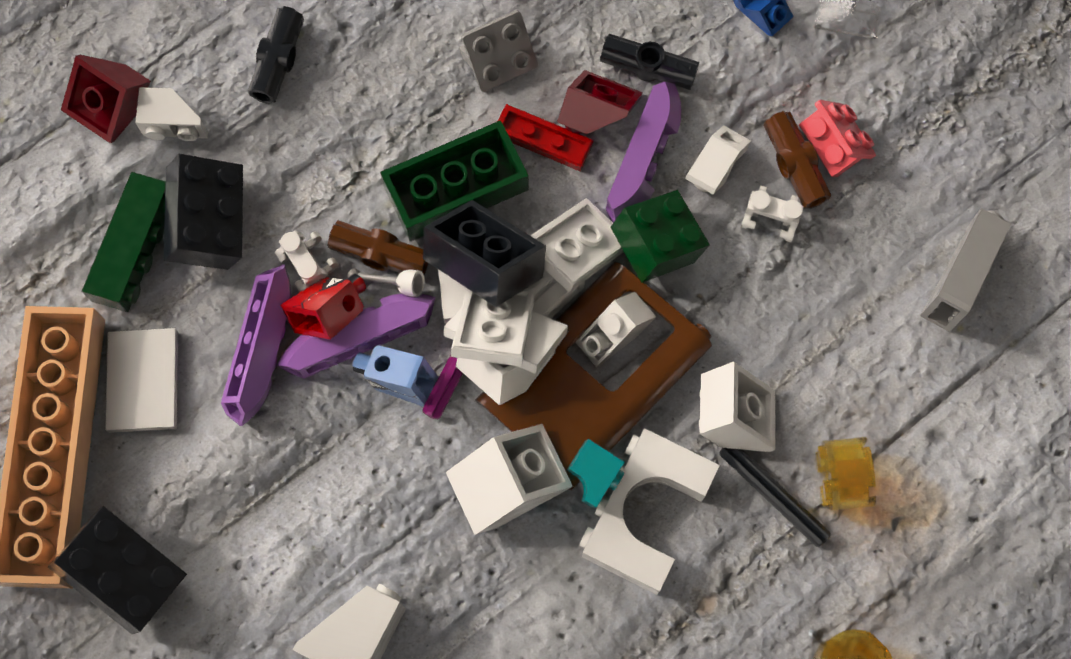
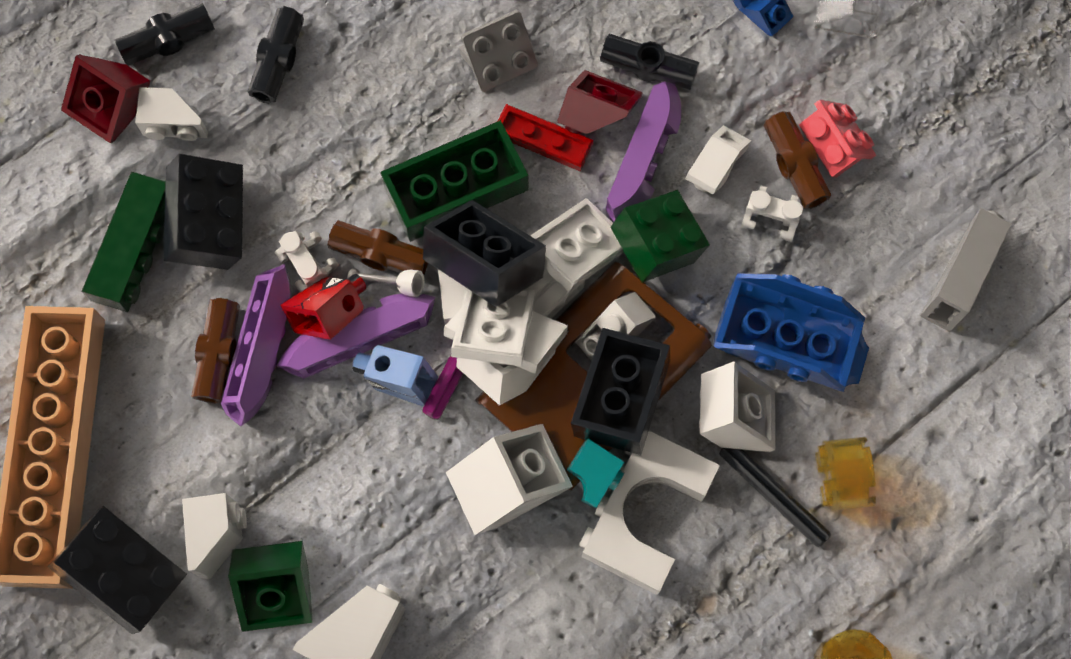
(142, 380): white tile -> none
(164, 34): none -> black piece
(211, 531): none -> white slope
(215, 350): none -> reddish brown piece
(271, 586): none -> dark green slope
(621, 391): none -> black brick
(793, 329): none -> blue slope

